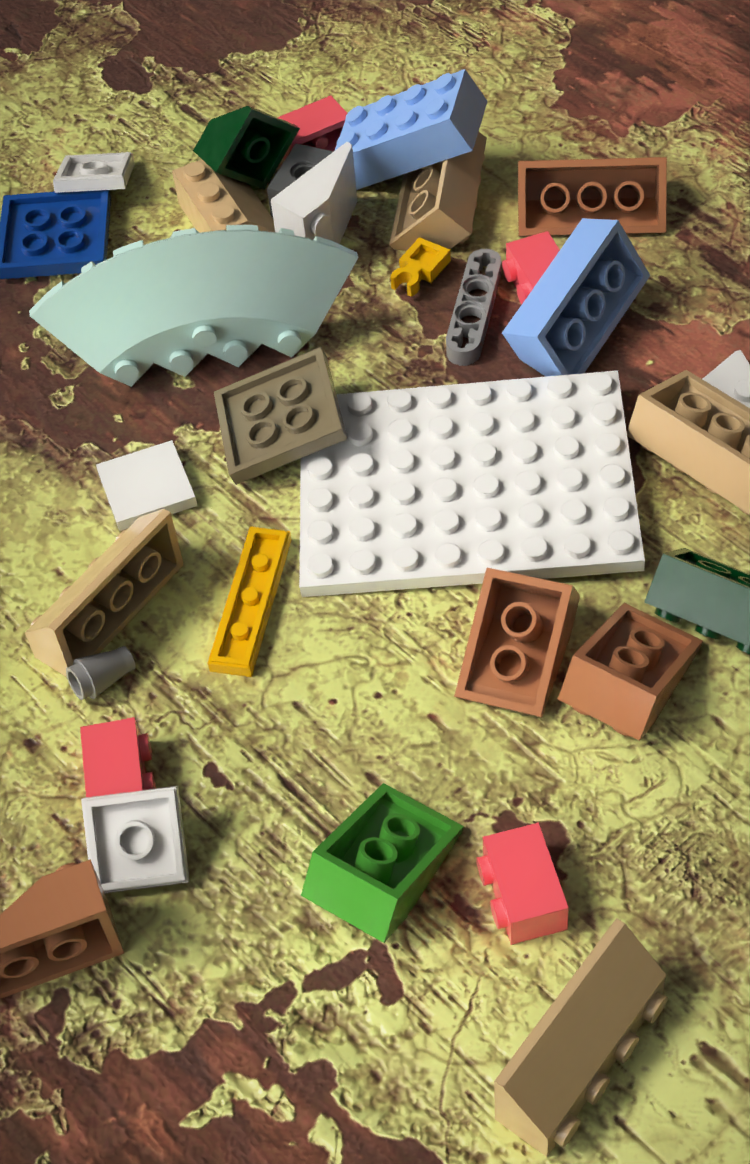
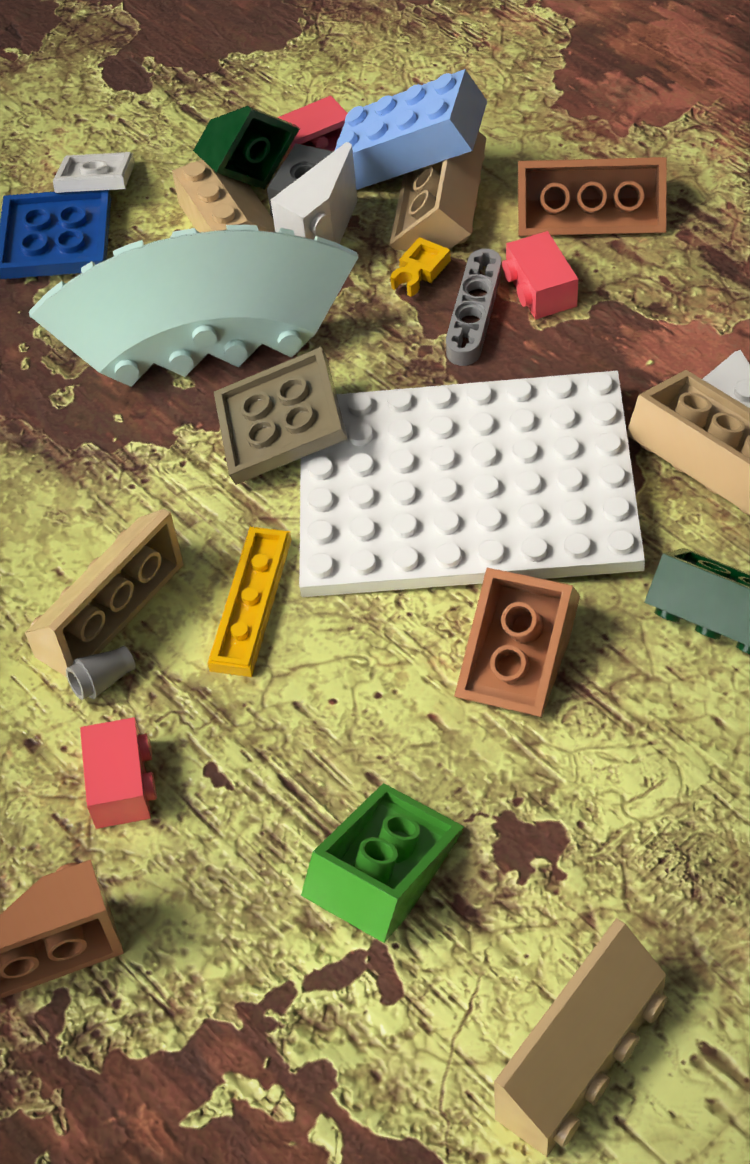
(136, 839): white tile -> none
(146, 484): white tile -> none
(523, 883): coral brick -> none
(578, 300): light blue slope -> none
(628, 670): nougat slope -> none

